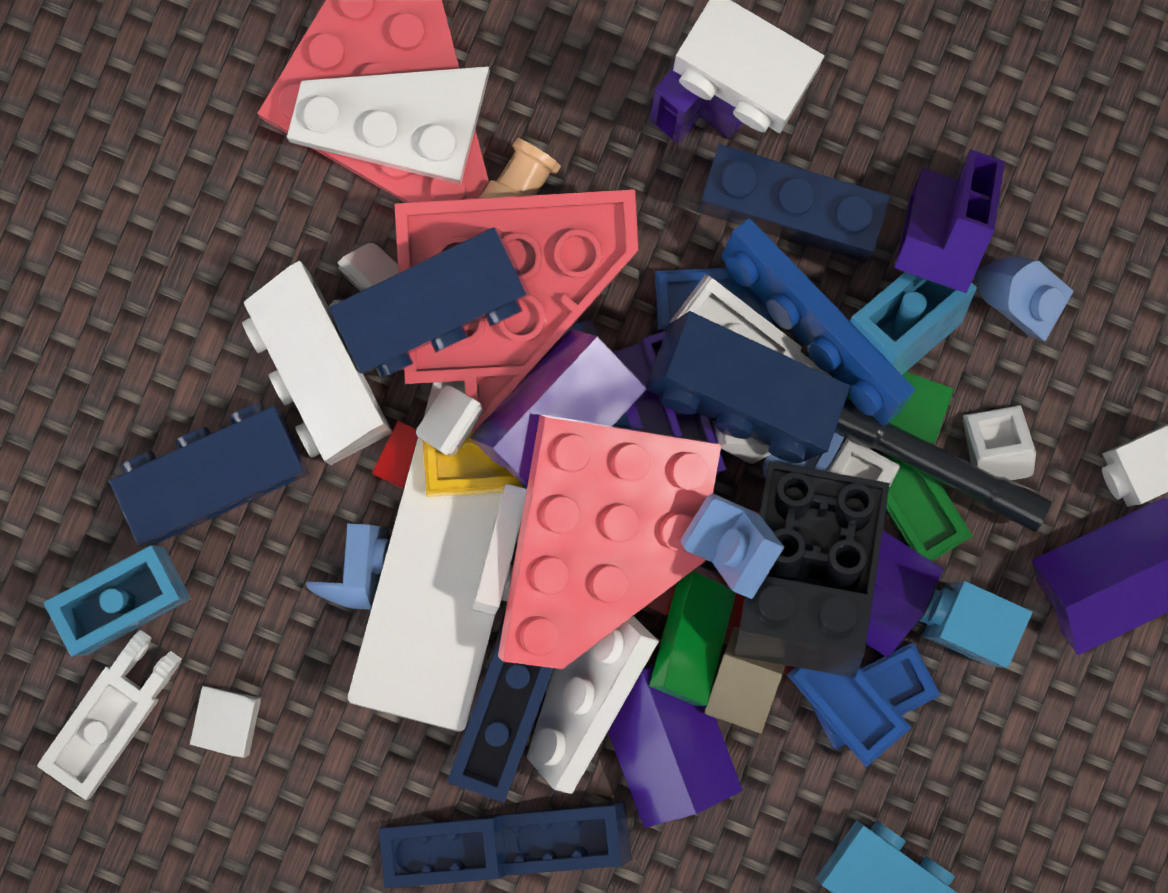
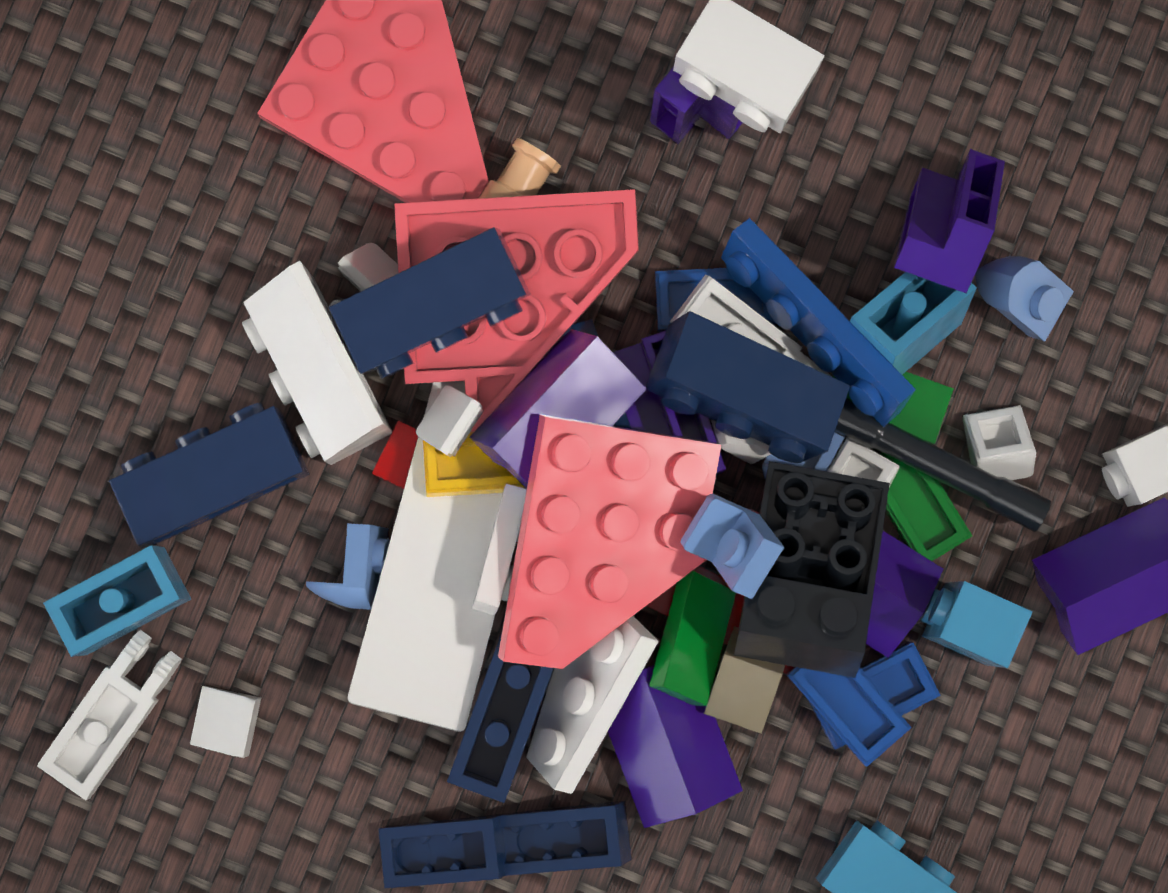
(394, 120): white wing -> none
(794, 203): dark blue brick -> none

